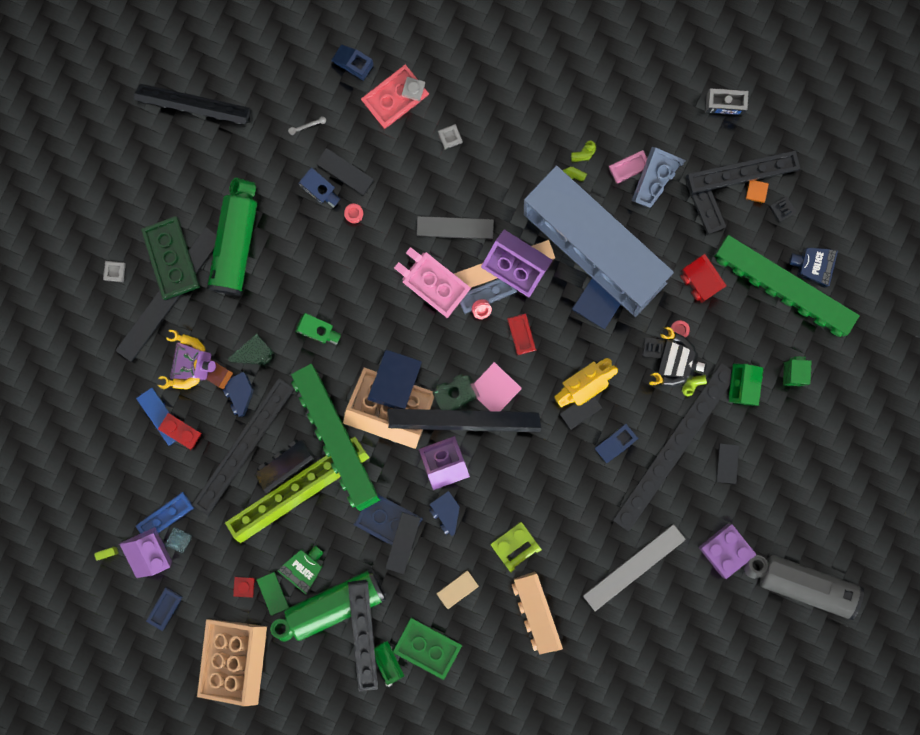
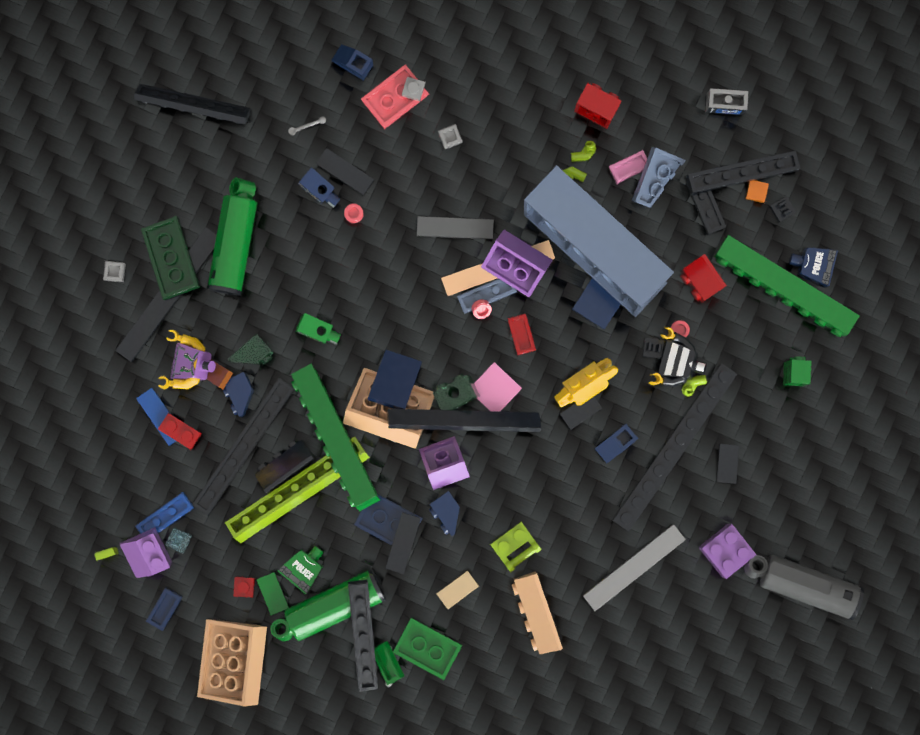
(433, 282): bright pink tile -> none
(597, 105): none -> red brick
(746, 384): green brick -> none

